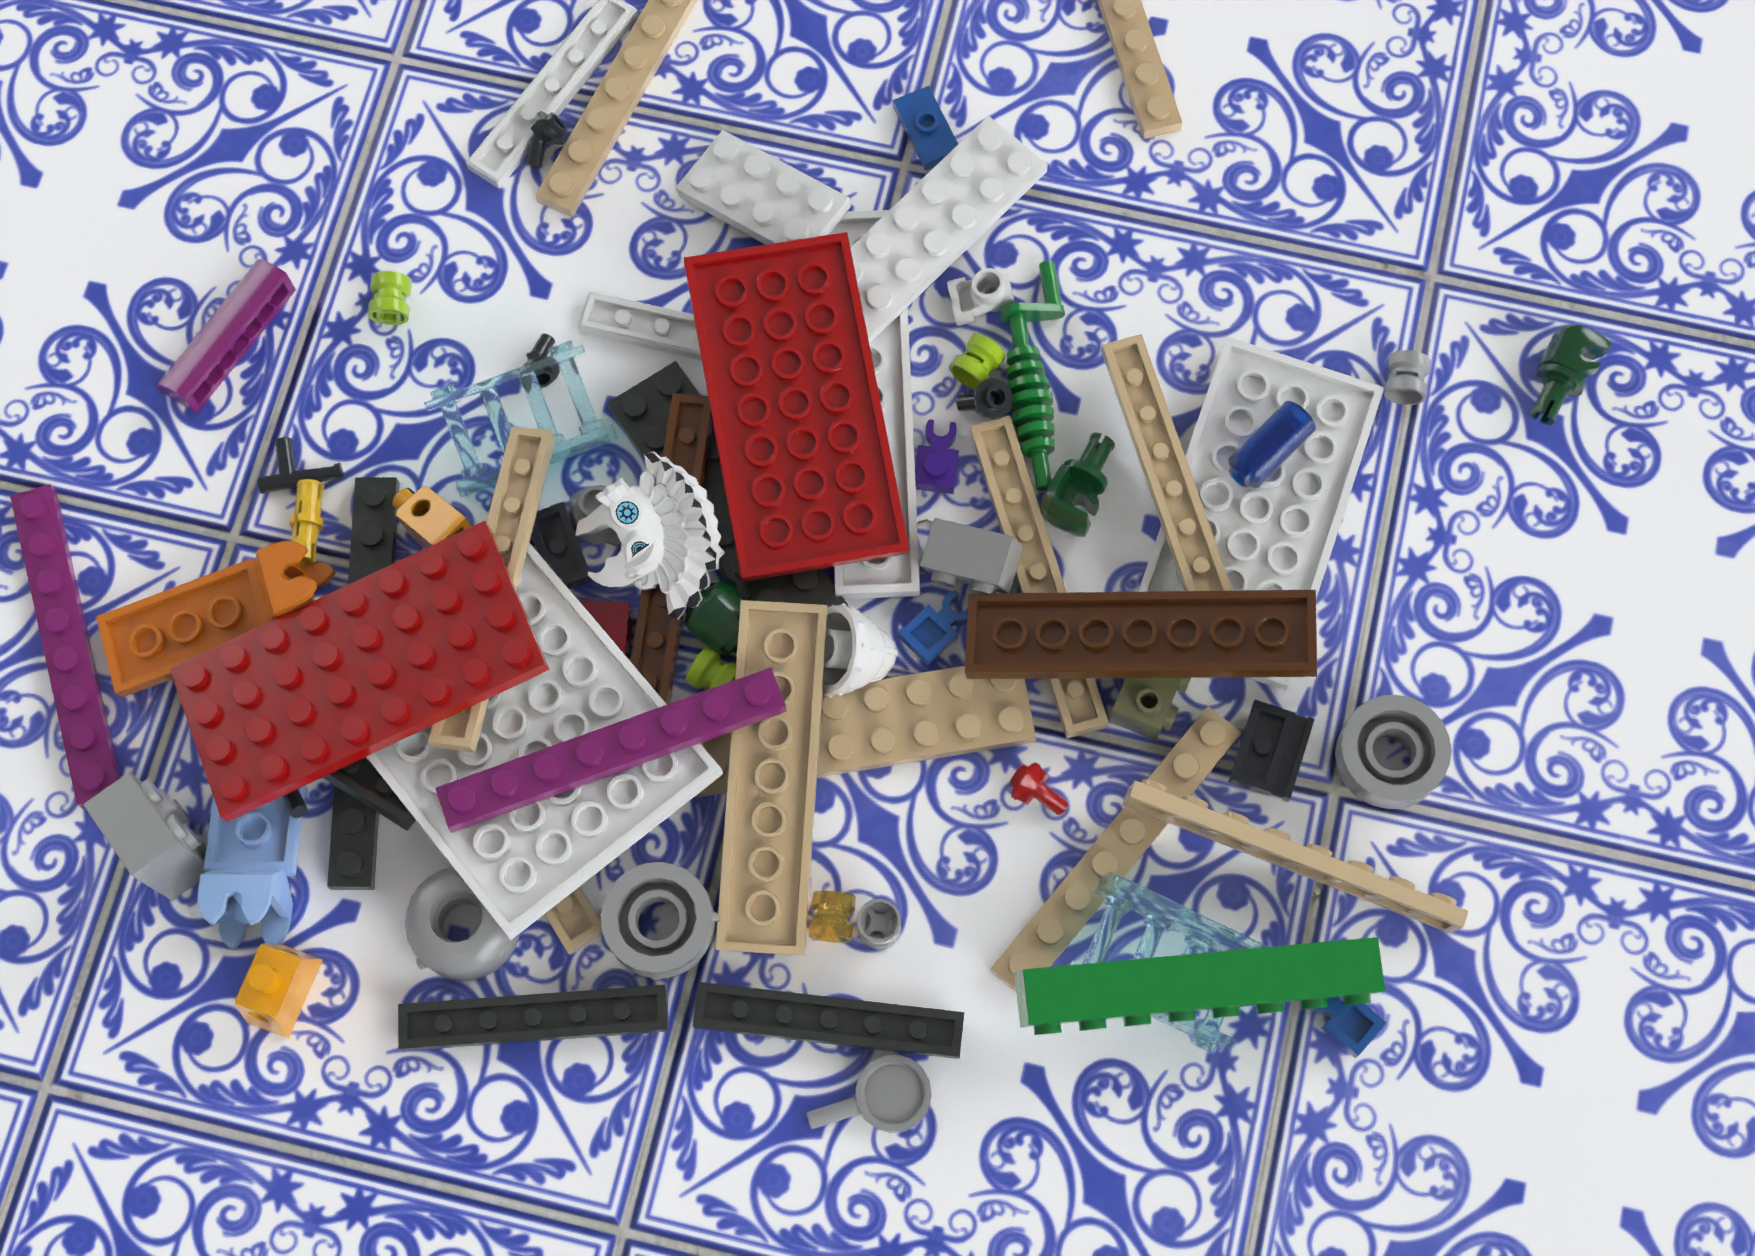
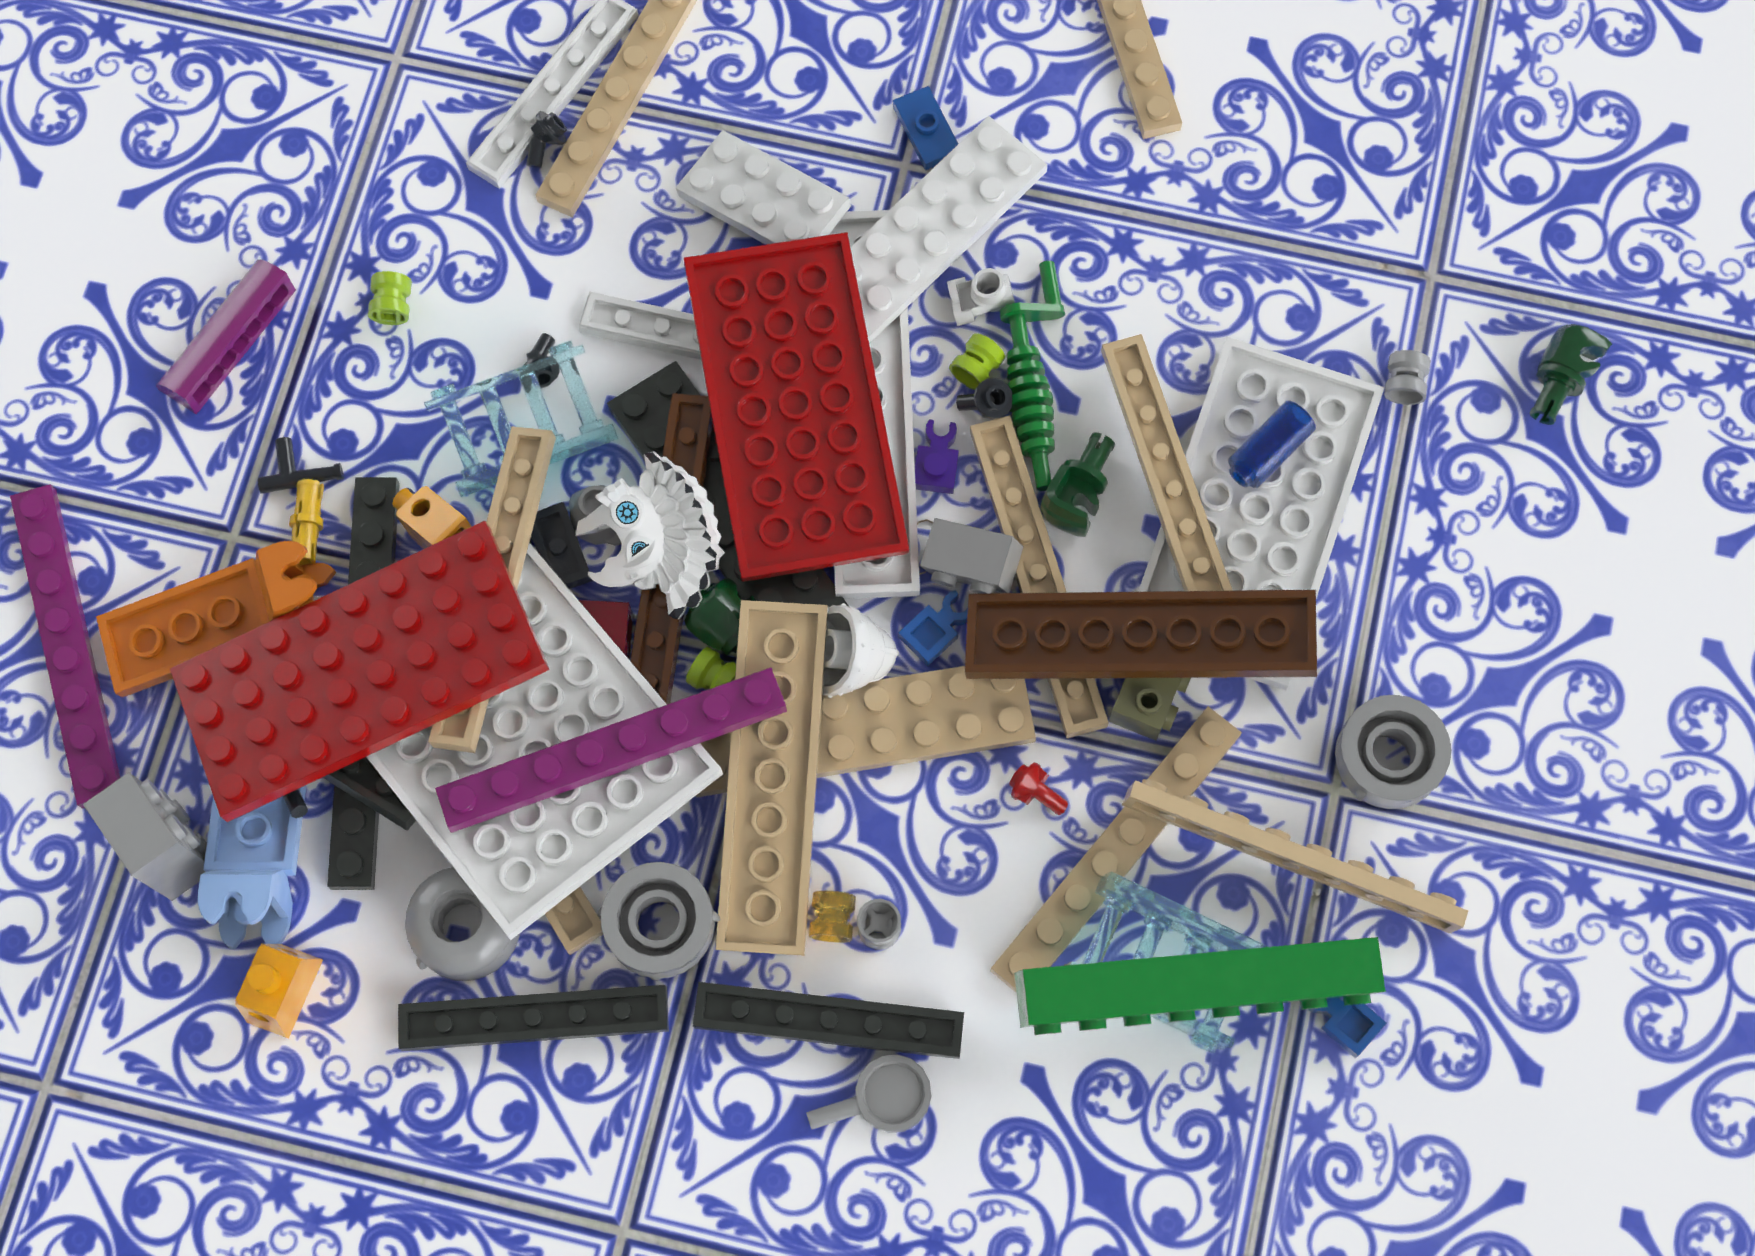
(1271, 750): black plate -> none

